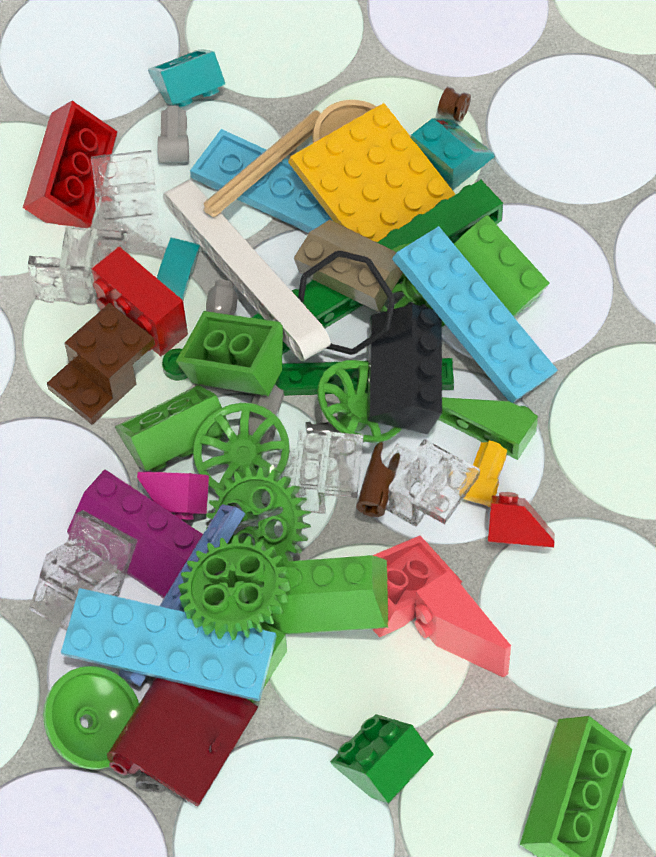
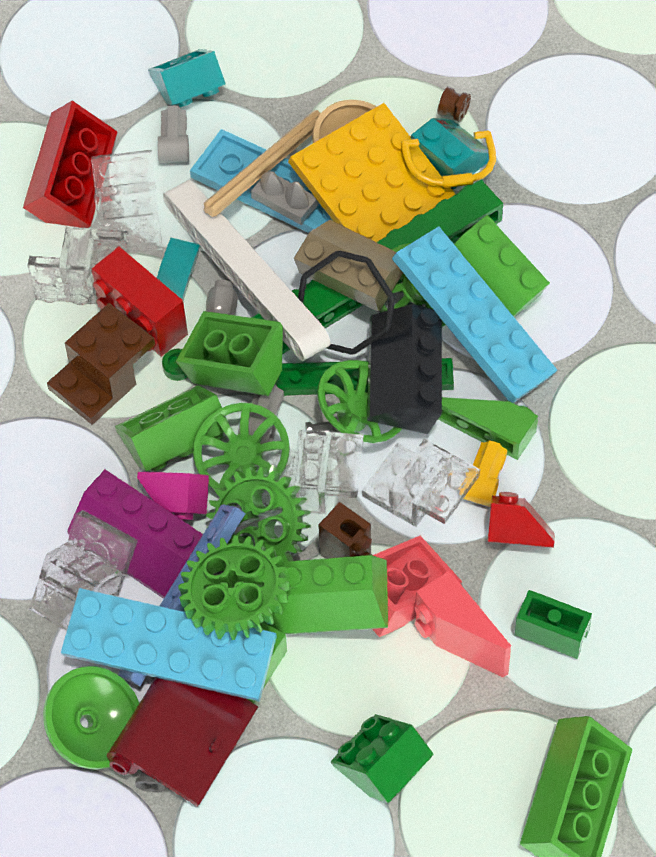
(284, 197): none -> light grey tile
(344, 534): none -> reddish brown brick
(375, 486): reddish brown piece -> none
(452, 180): none -> yellow piece
(553, 624): none -> green brick

